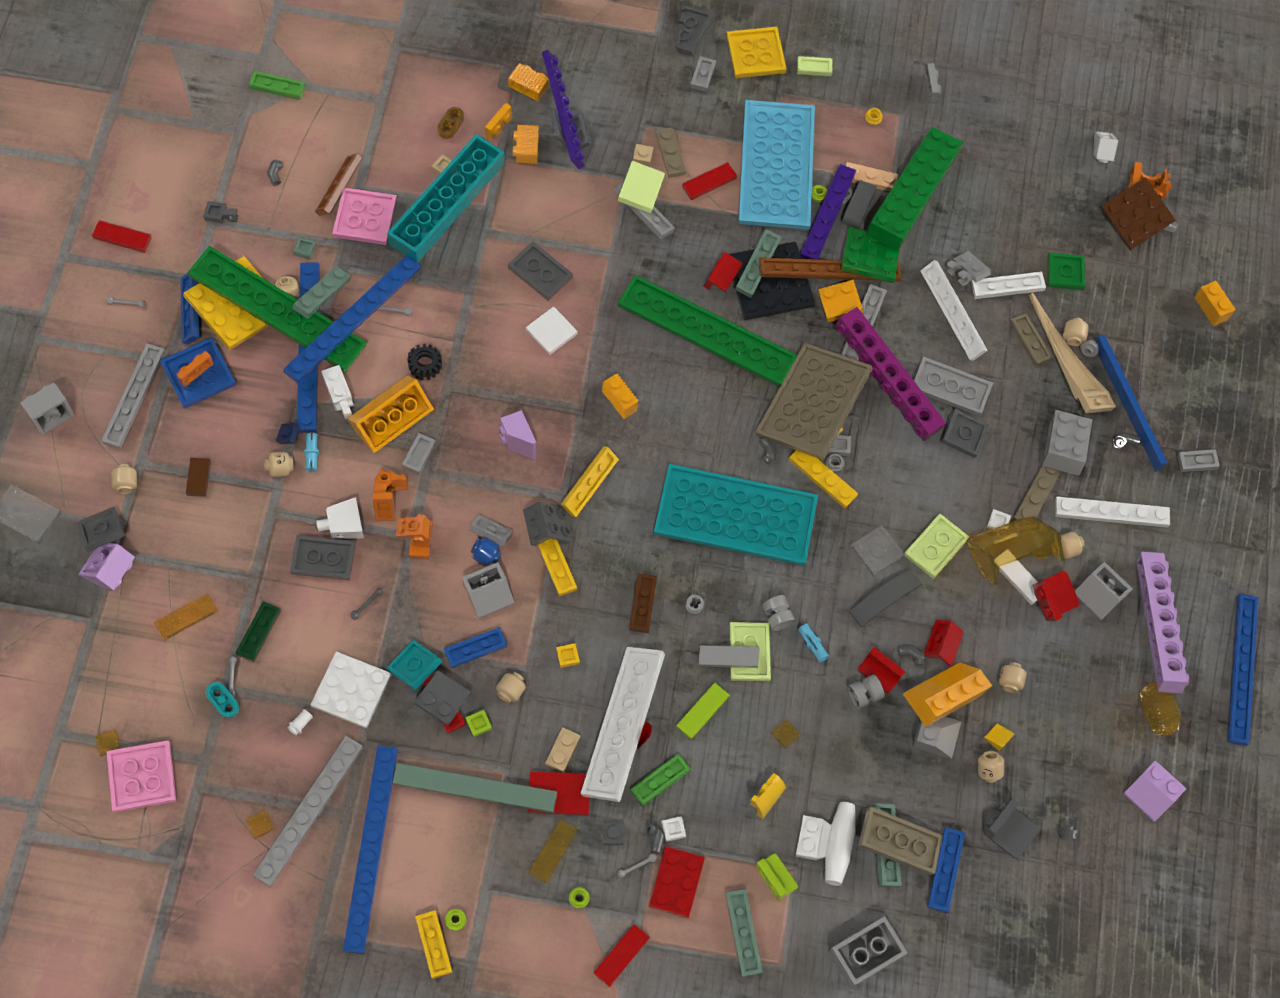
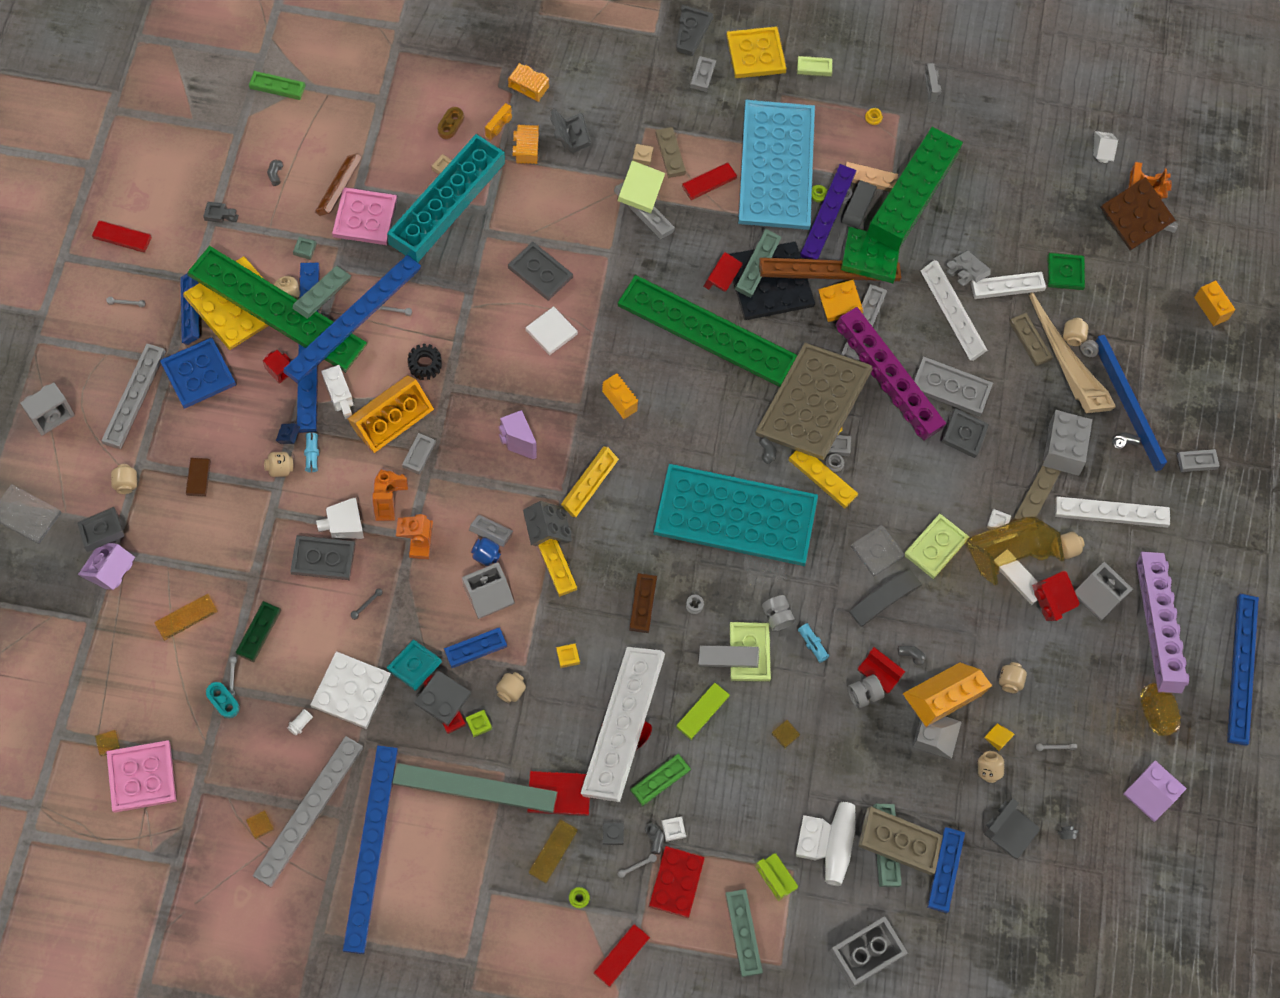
(194, 369): orange plate -> none
(275, 365): none -> red brick
(433, 944): yellow plate -> none
(455, 926): lime plate -> none
(562, 750): tan plate -> none
(564, 112): dark purple plate -> none
(768, 795): yellow slope -> none
(944, 641): red panel -> none
(1039, 747): none -> light grey hinge

